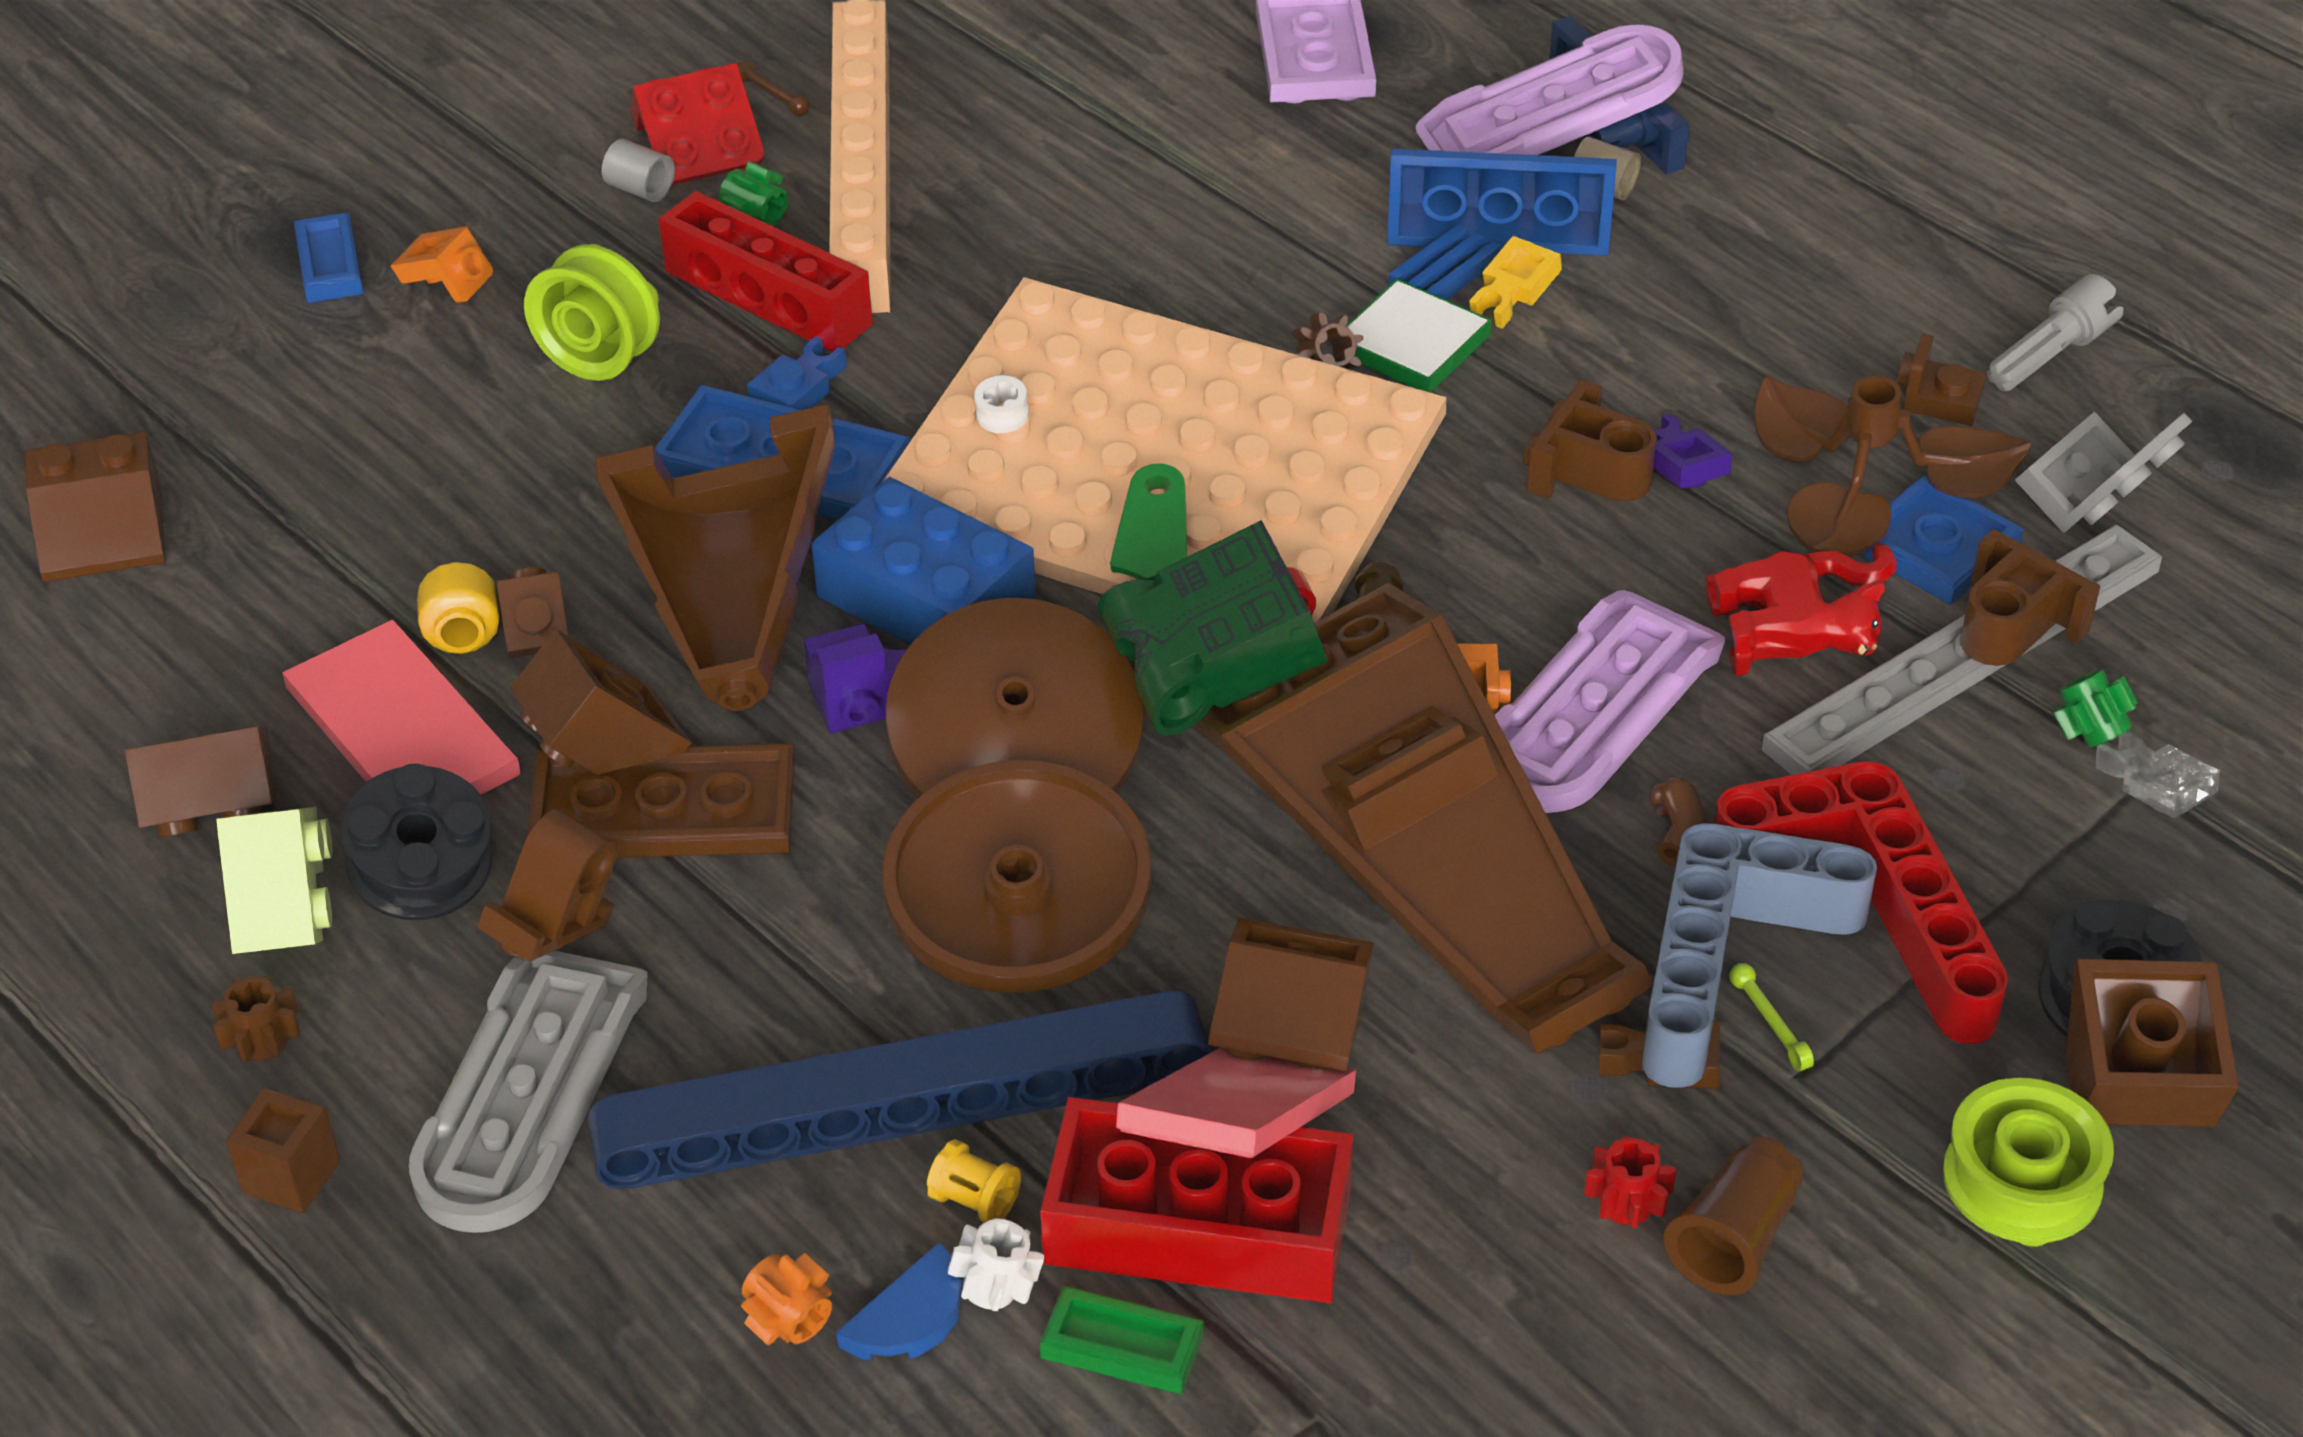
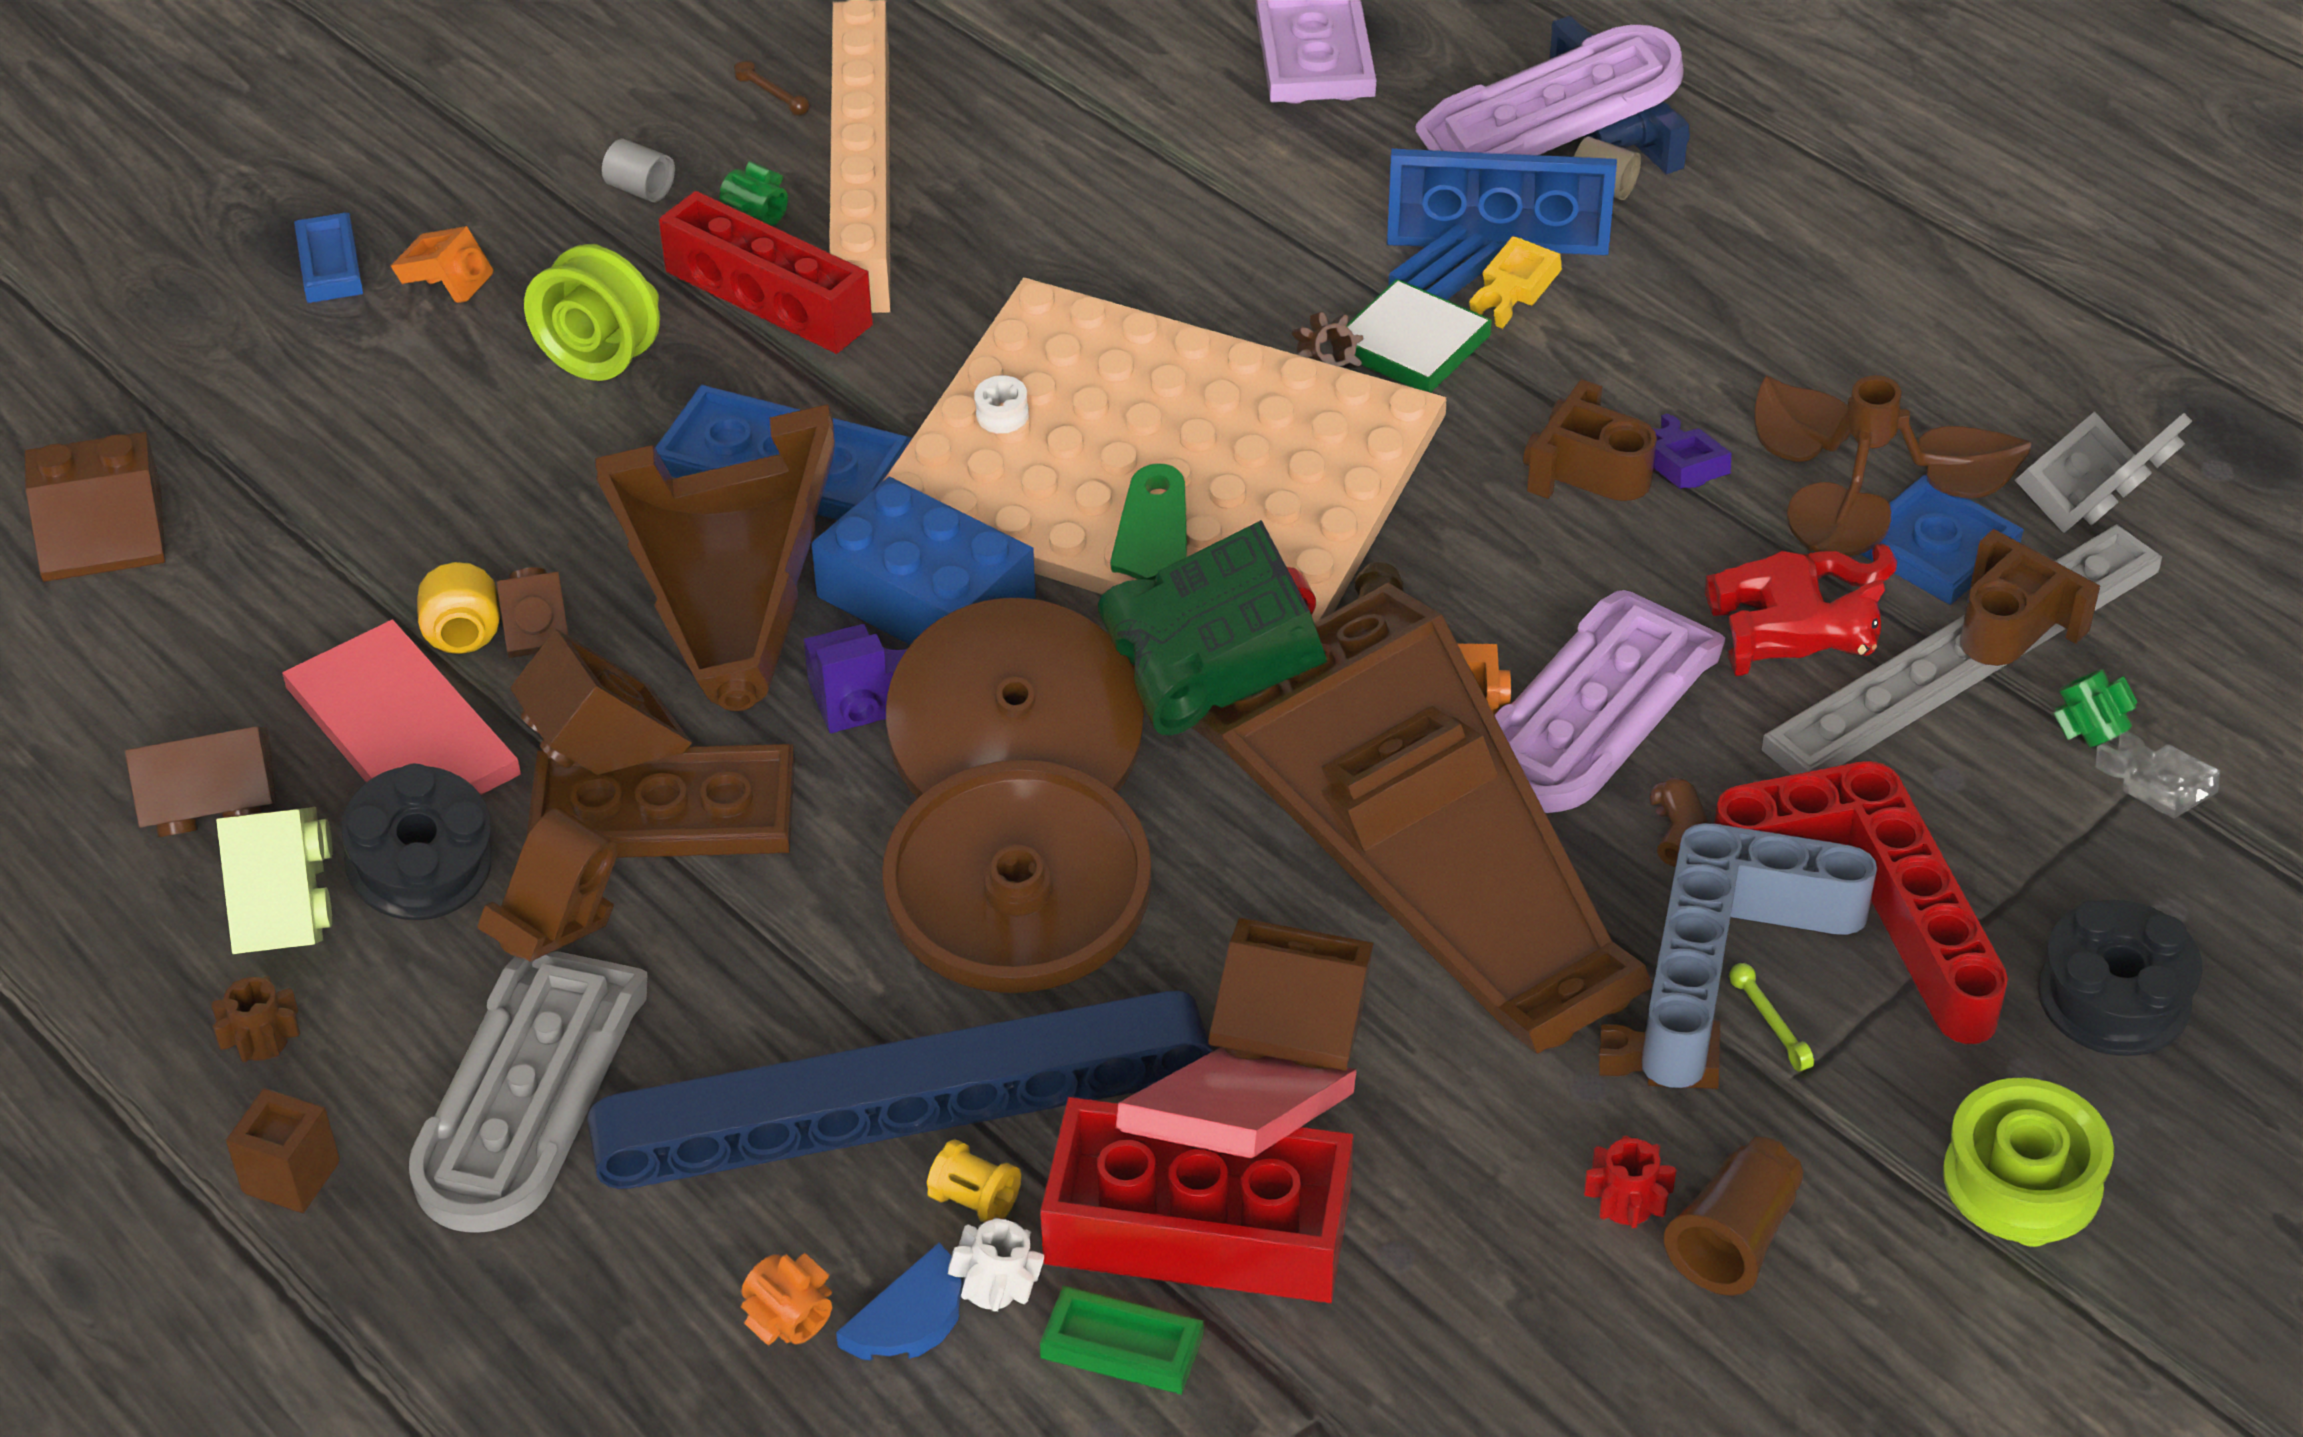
(699, 122): red bracket -> none
(799, 381): blue plate -> none
(1940, 388): reddish brown bracket -> none
(2074, 318): light grey piece -> none
(2150, 1042): reddish brown slope -> none

